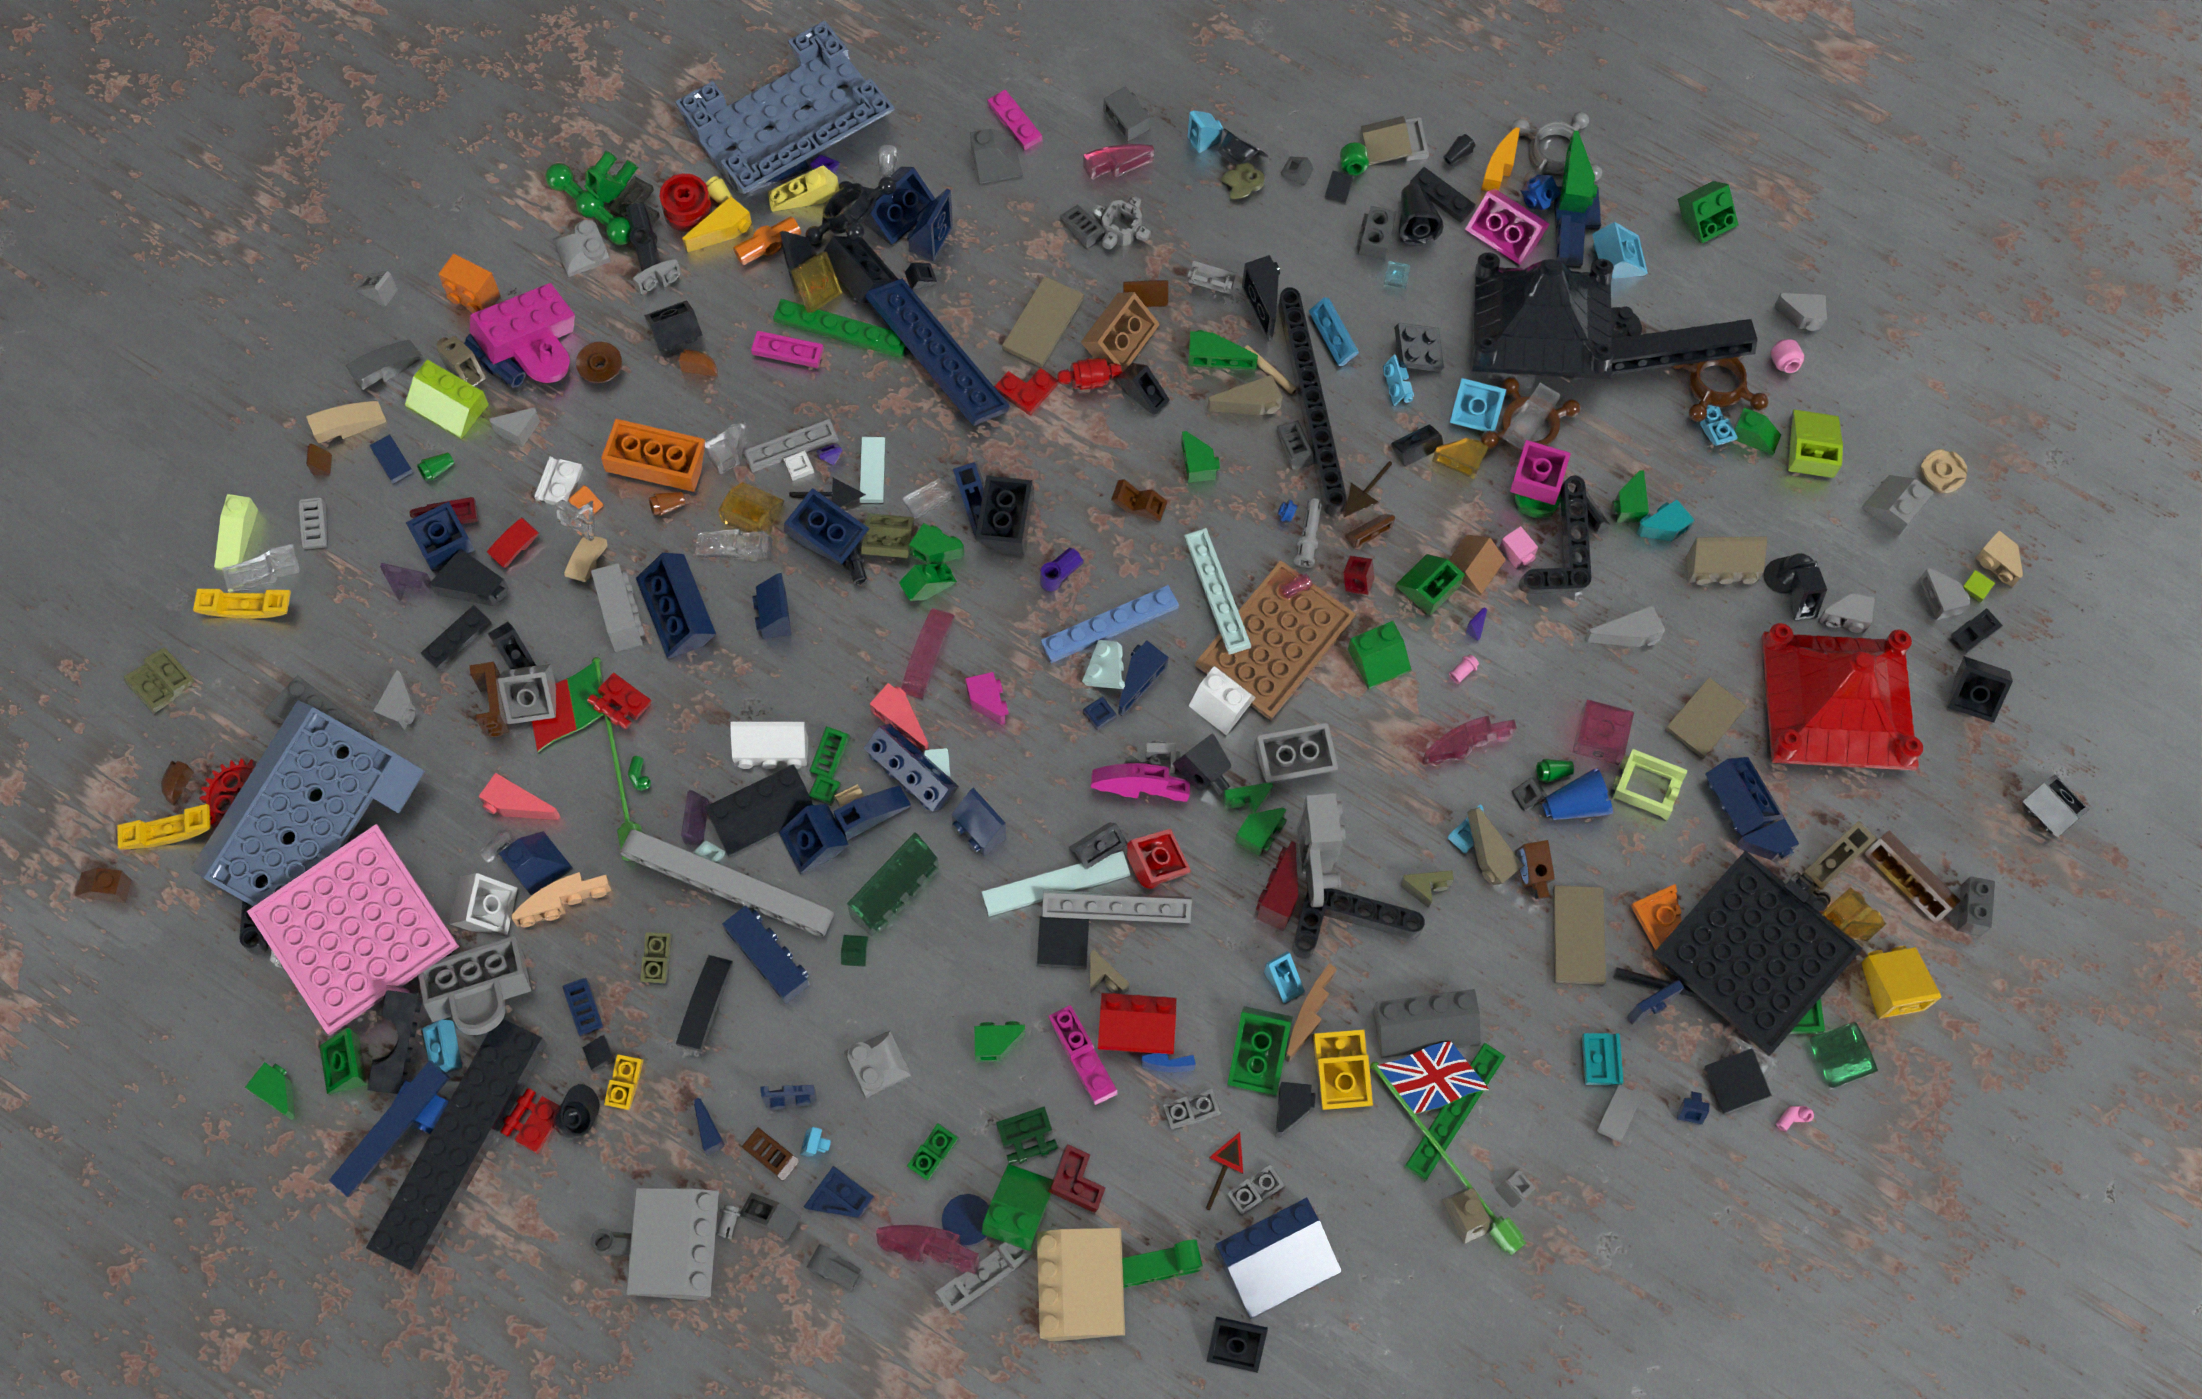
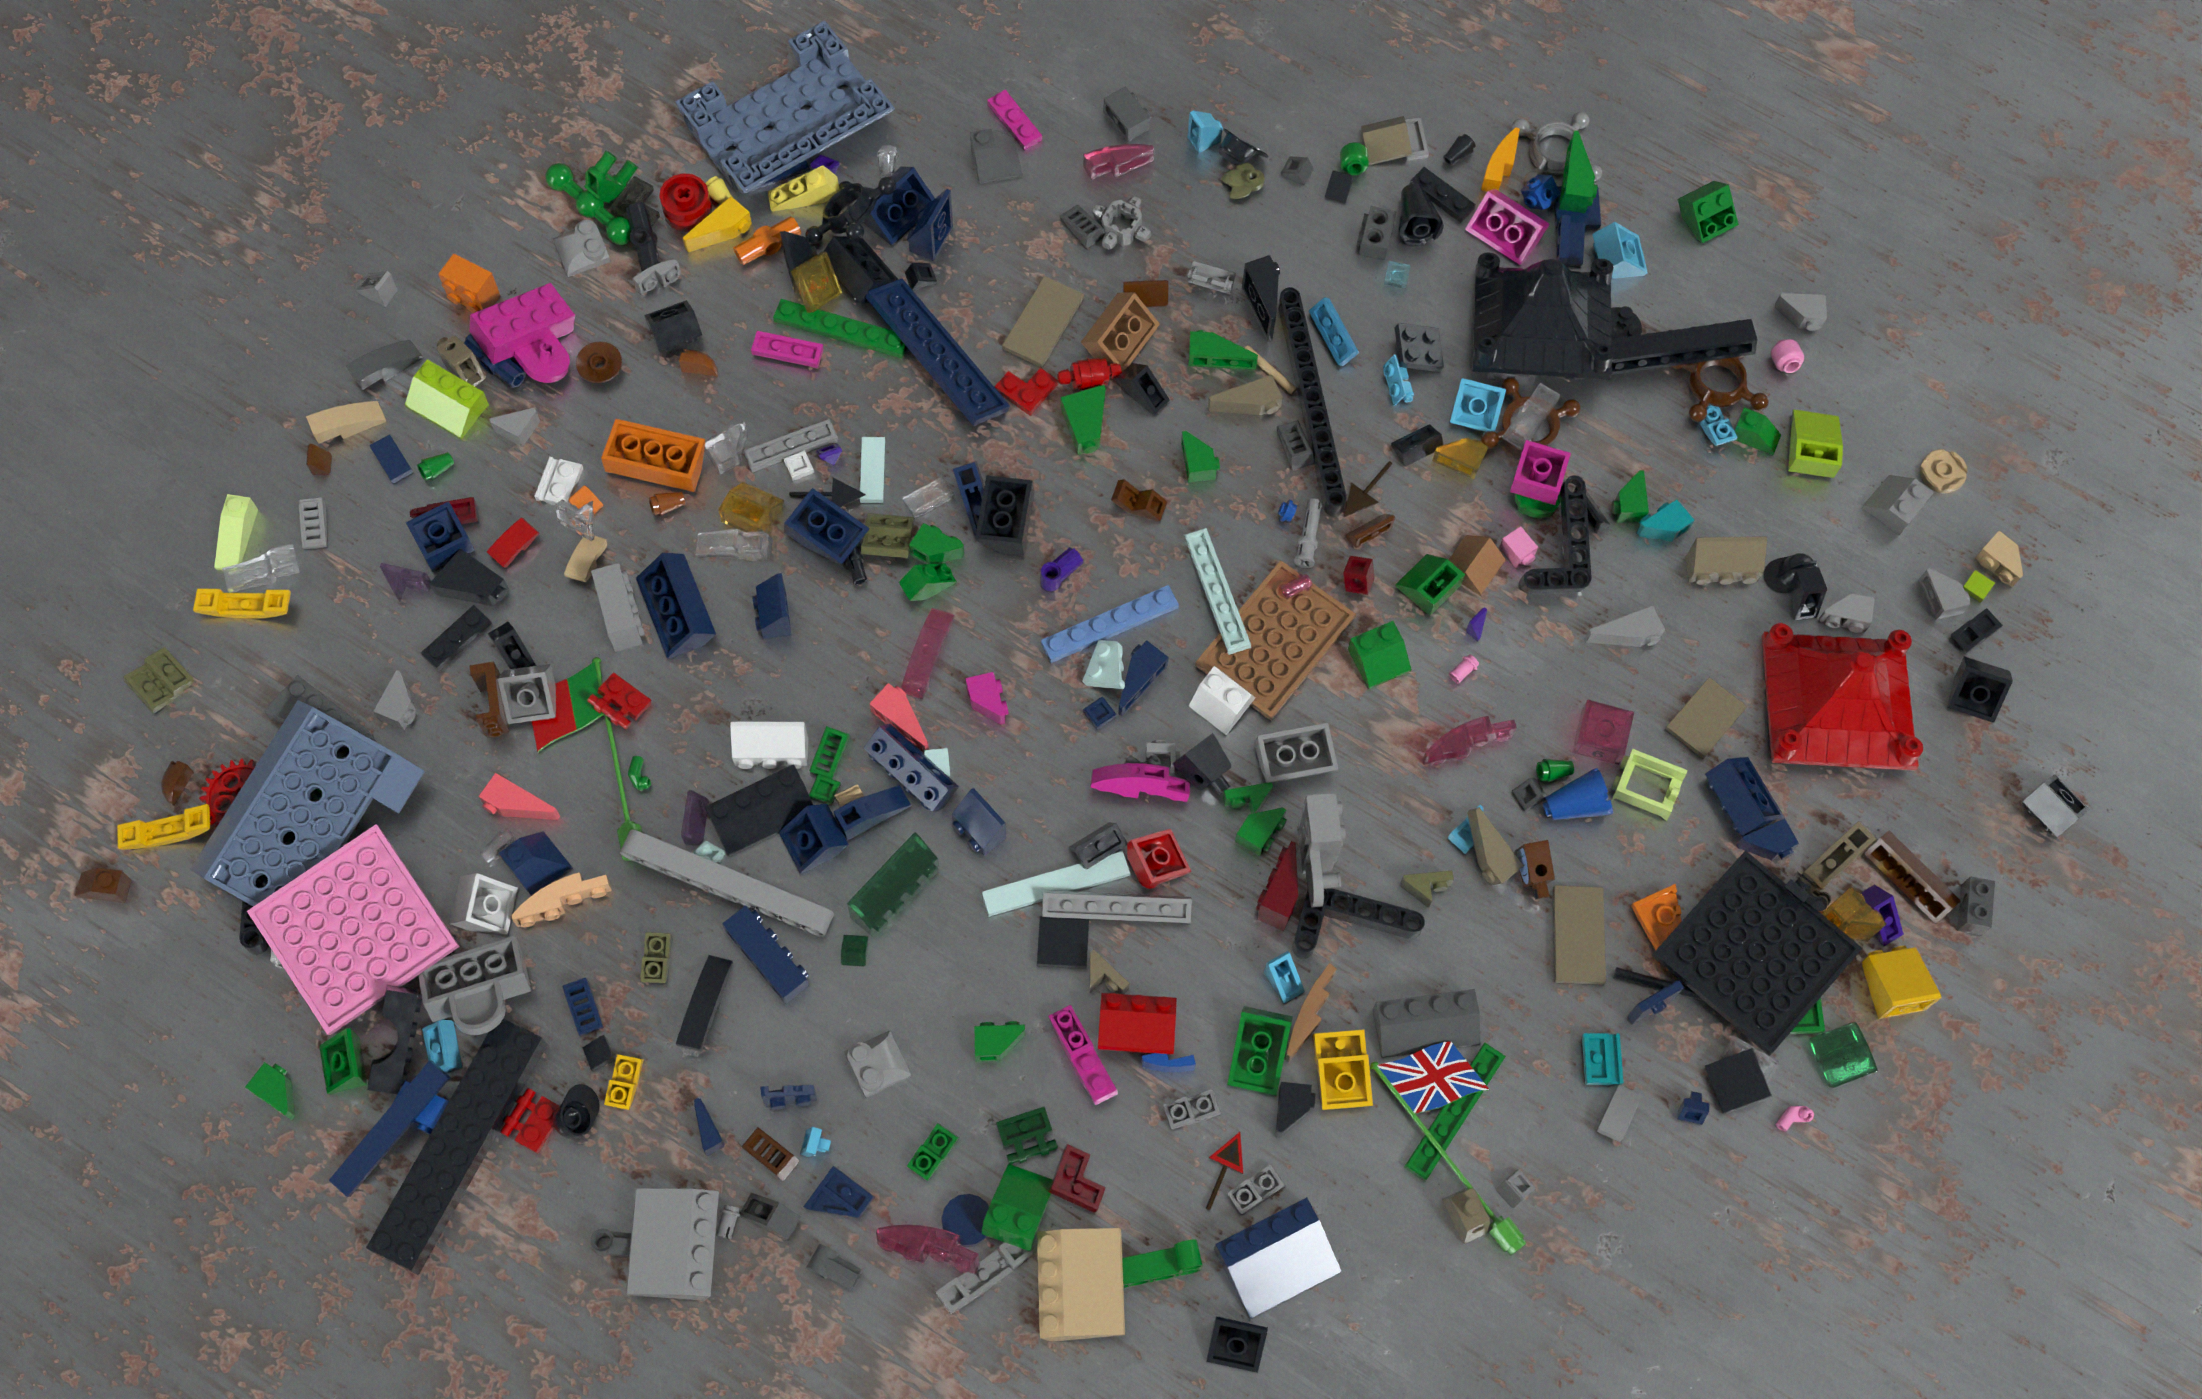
(1084, 418): none -> green slope
(1885, 904): none -> dark purple slope

